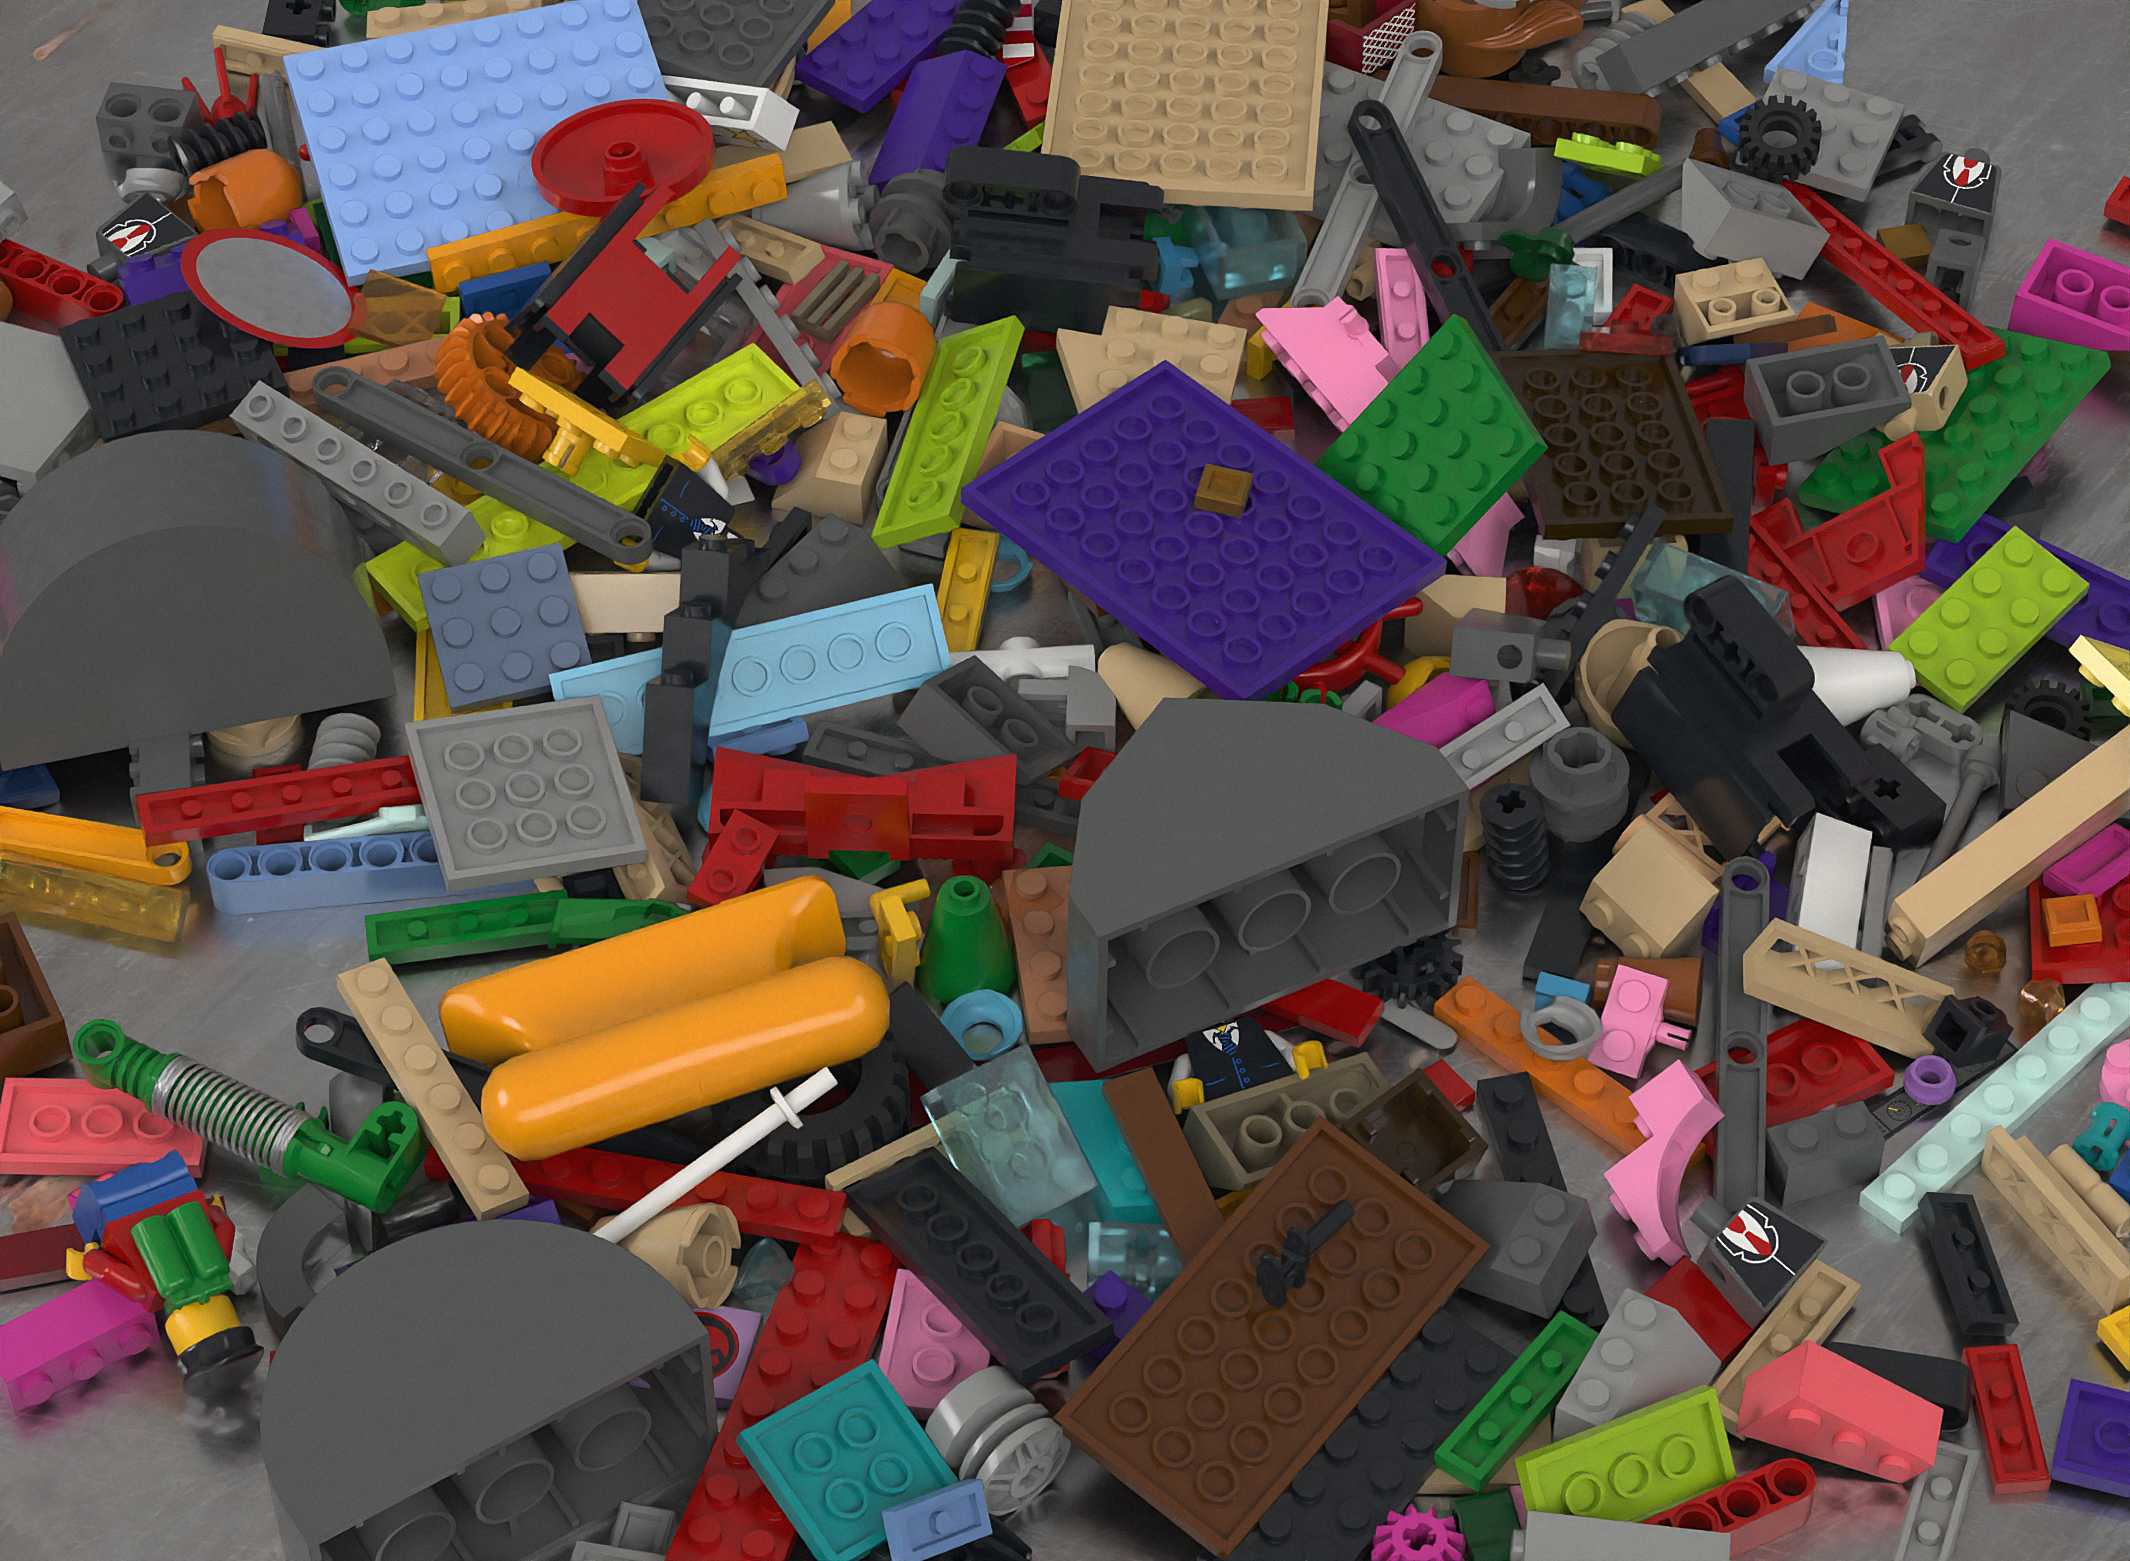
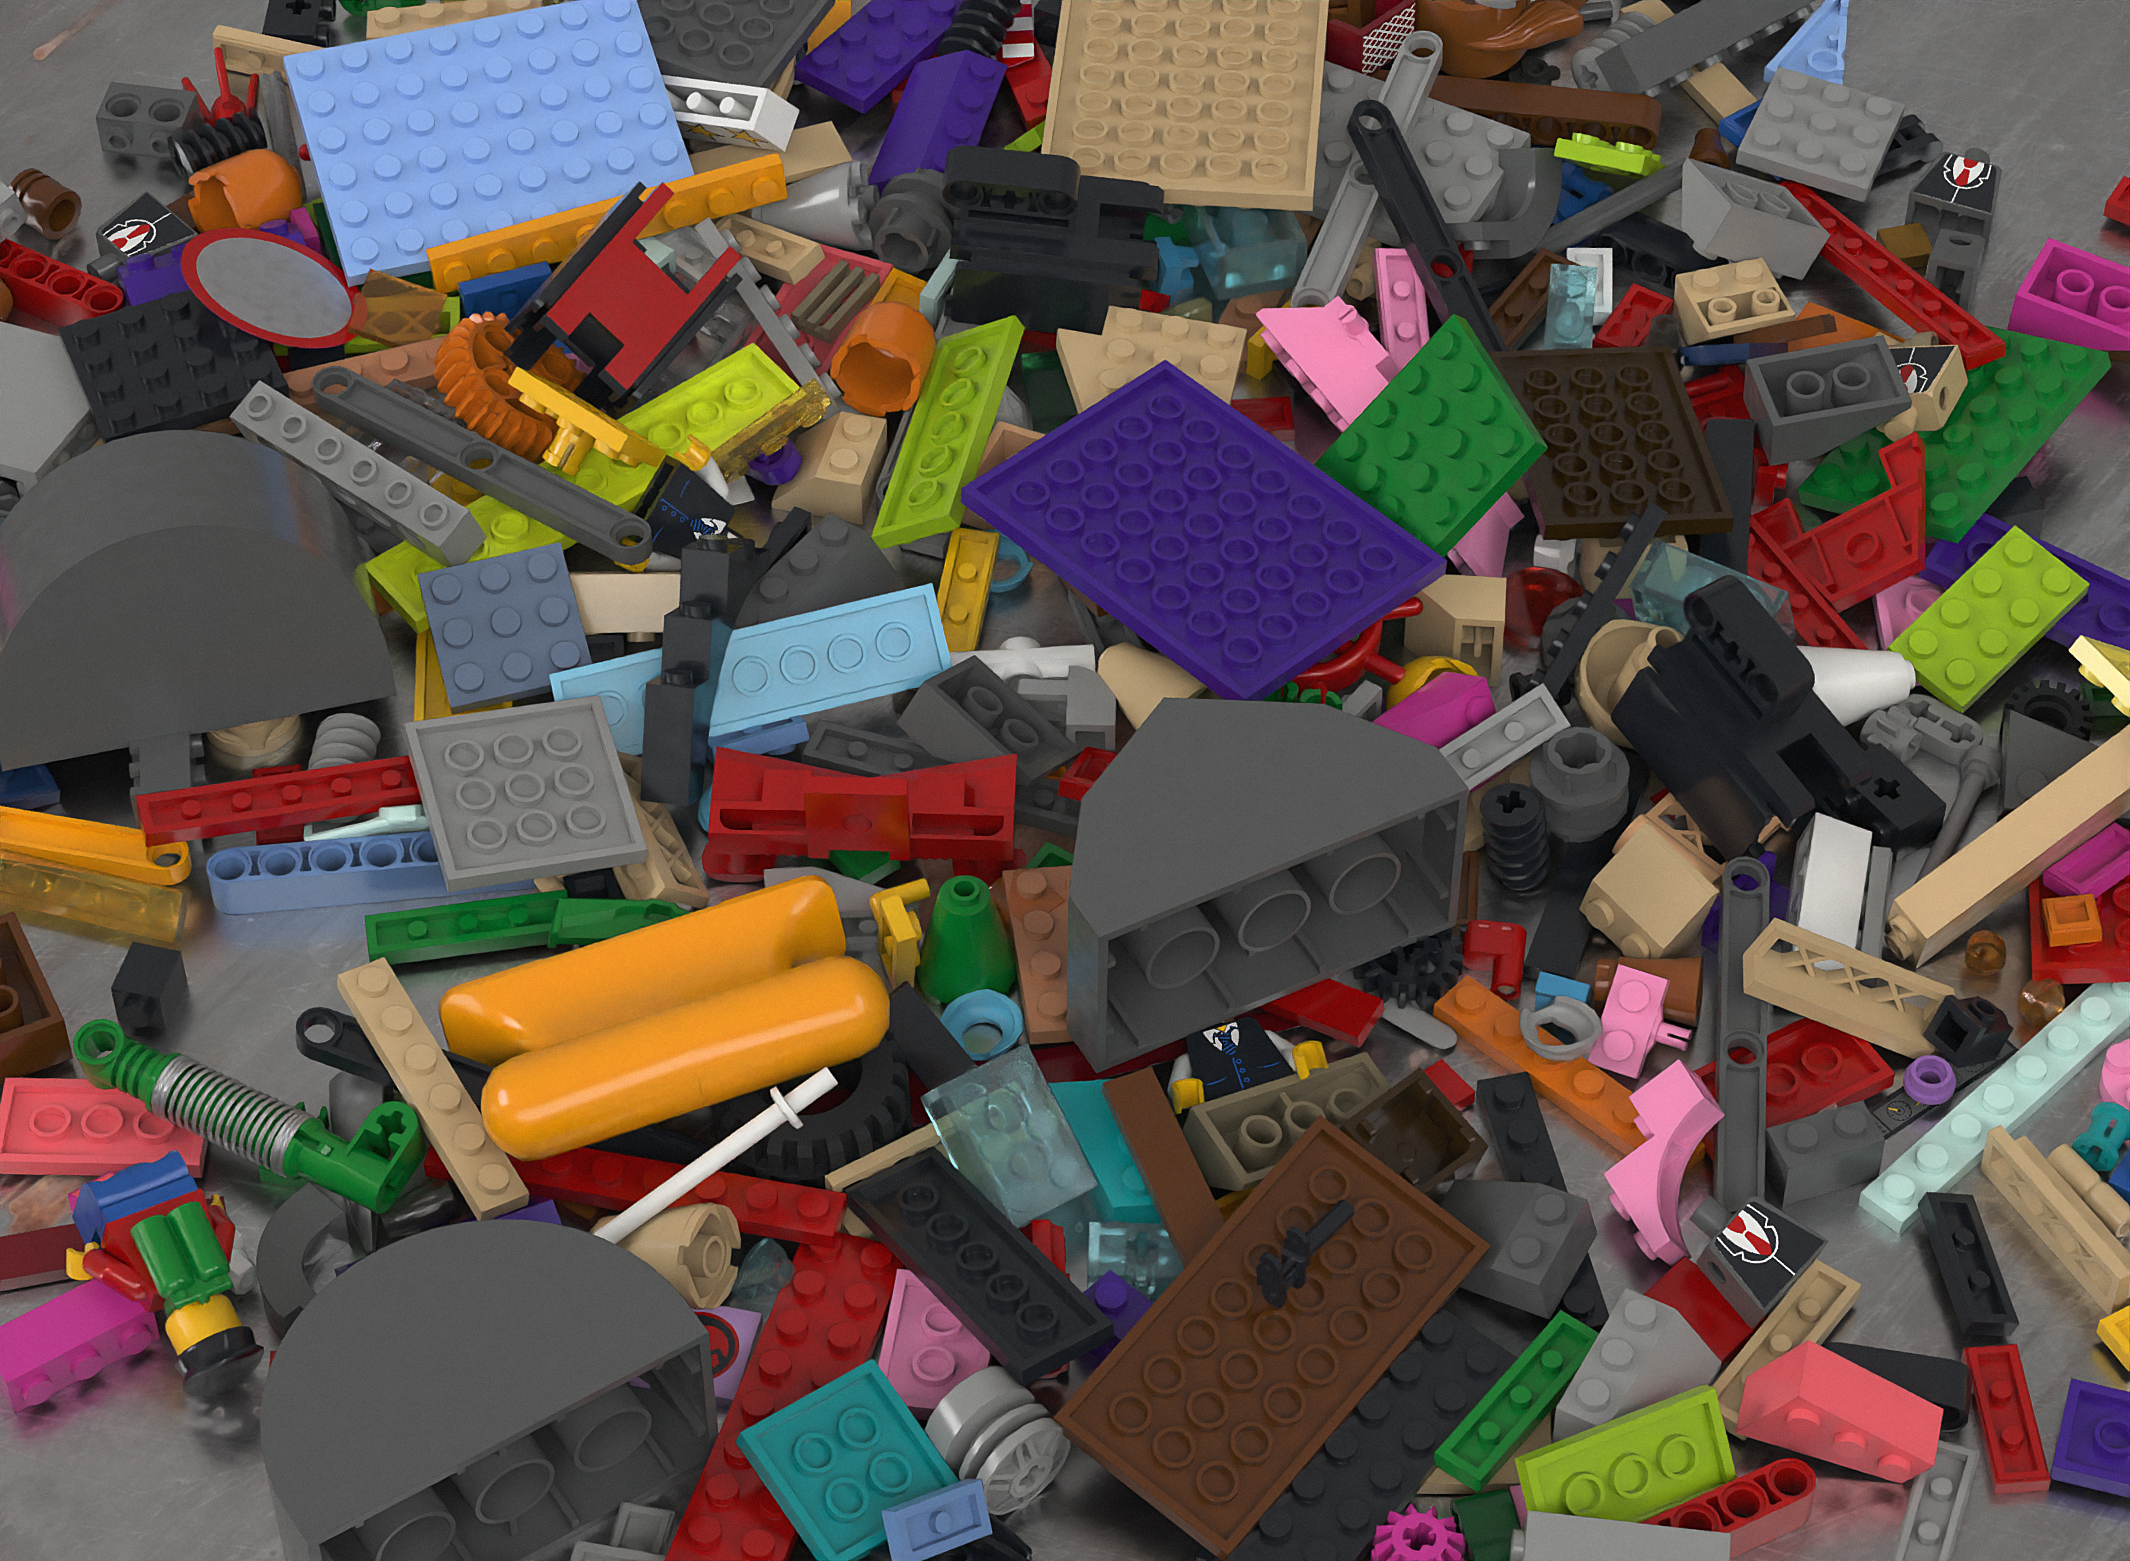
(47, 203): none -> reddish brown piece
(149, 986): none -> black brick
(159, 182): light grey piece -> none
(611, 147): red dish -> none
(735, 861): red pin -> none
(1223, 490): pearl gold tile -> none
(1486, 650): dark grey torso -> none
(1496, 949): none -> red piece
(1537, 252): dark green plate -> none
(1625, 338): clear red plate -> none
(1779, 118): black tyre -> none

